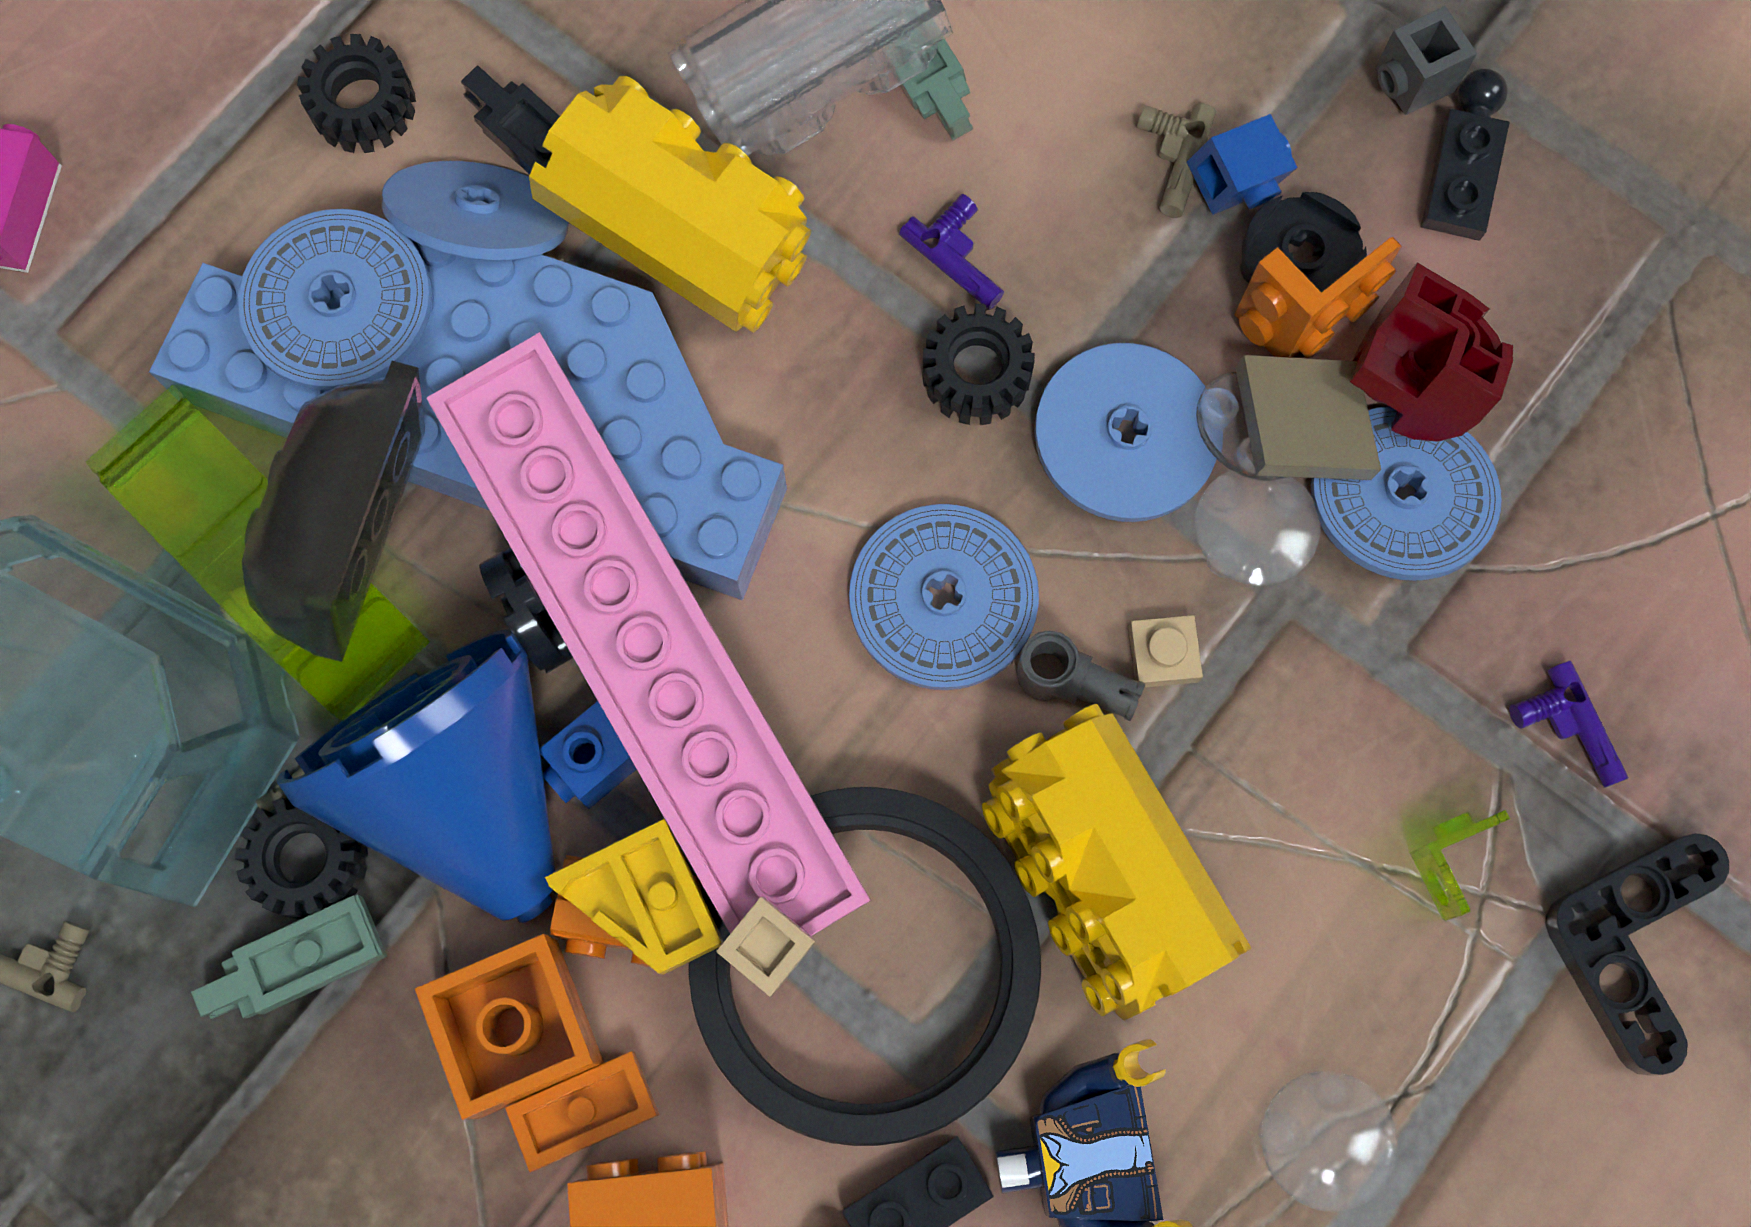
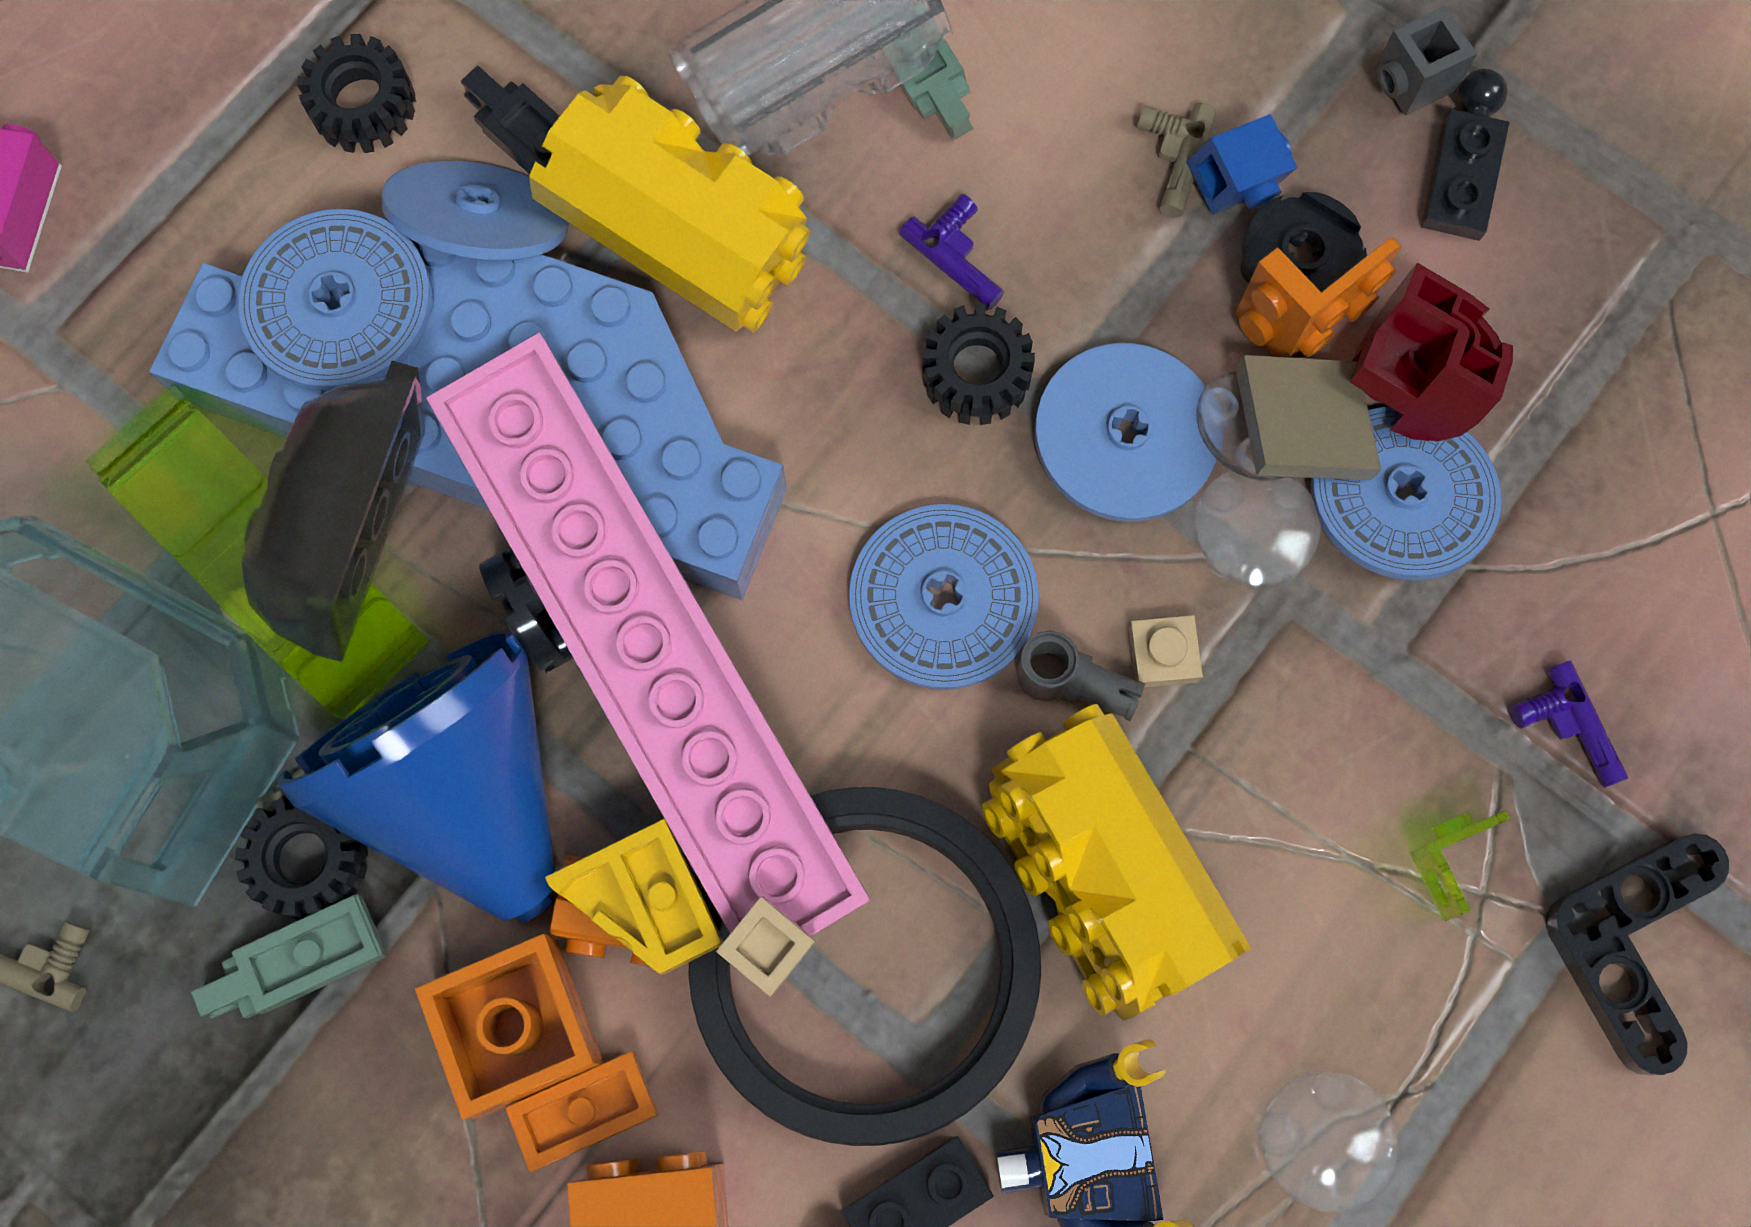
(586, 758): blue brick -> none

